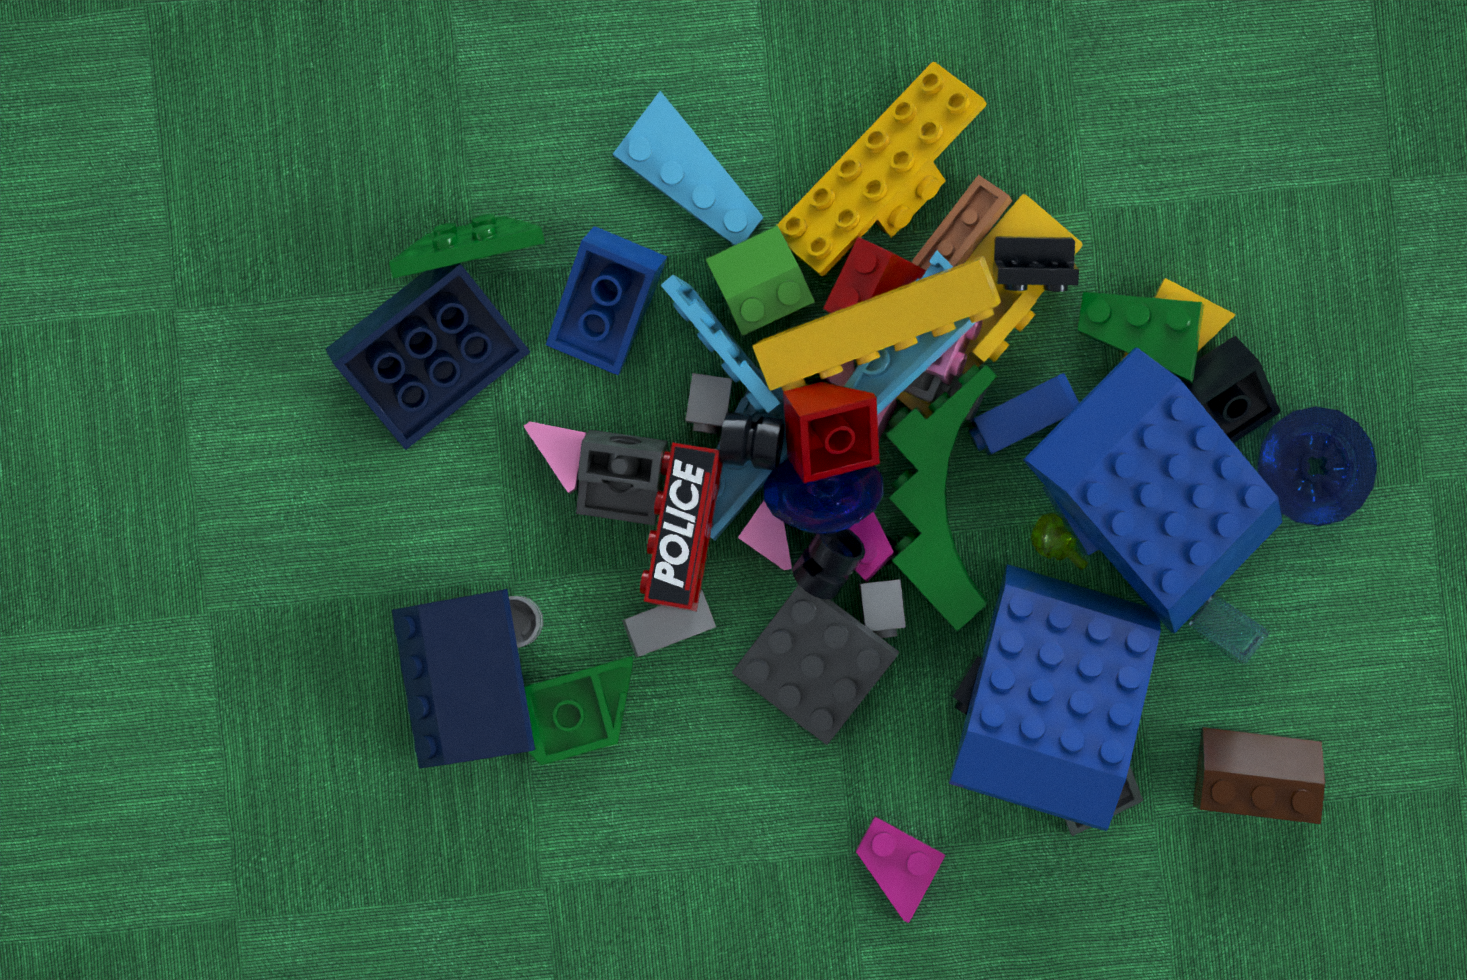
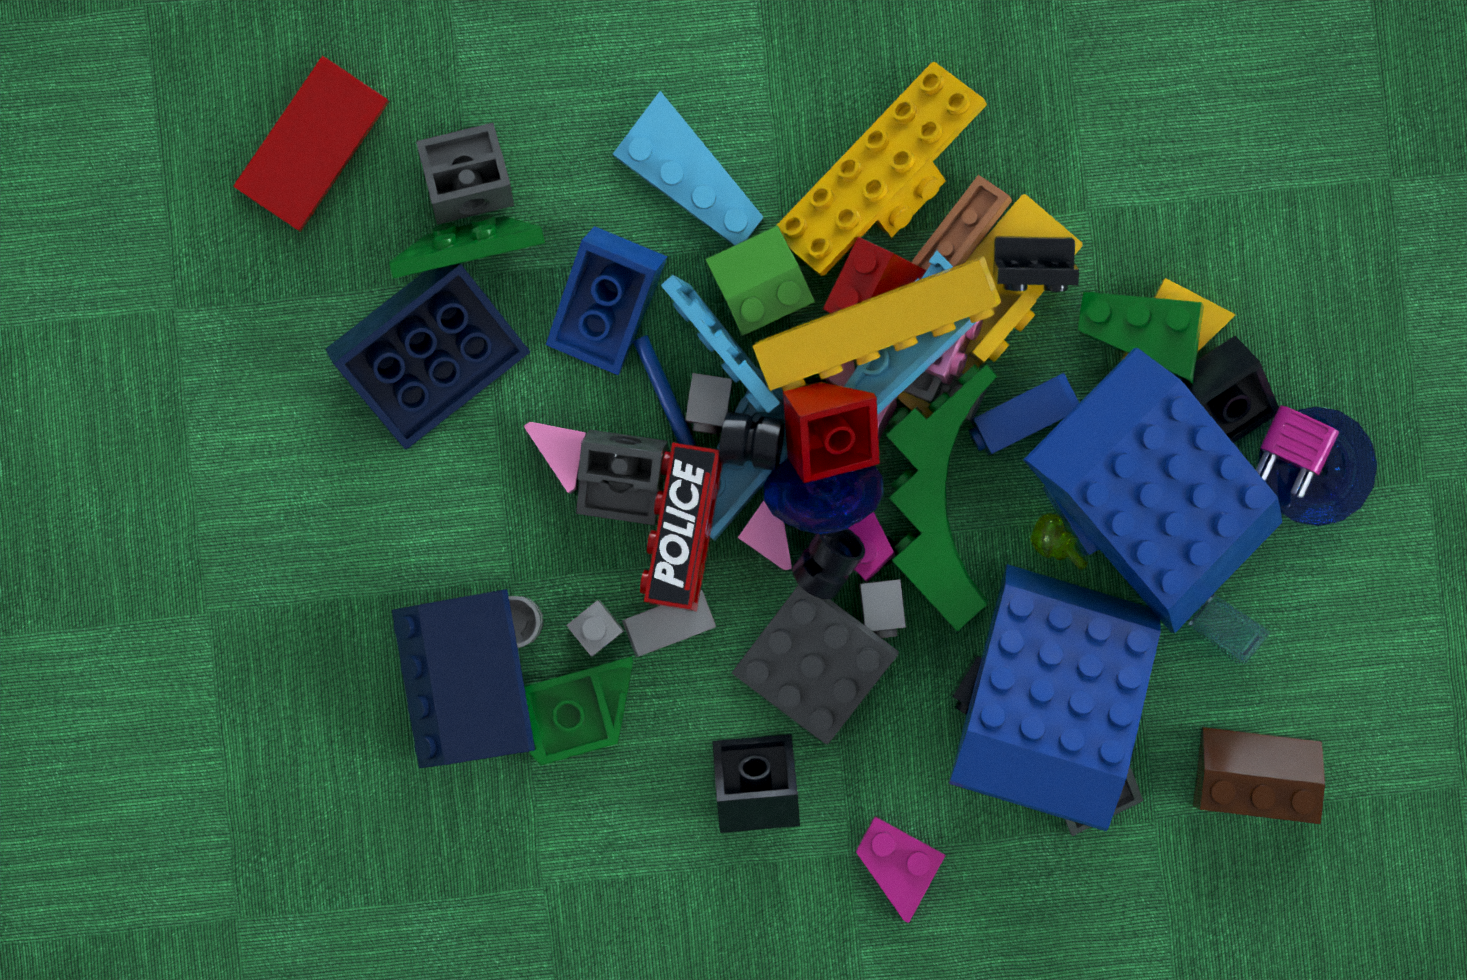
(311, 143): none -> red tile
(465, 173): none -> dark grey brick
(595, 628): none -> light grey brick
(663, 391): none -> blue bar
(756, 783): none -> black slope
(1298, 442): none -> dark pink piece

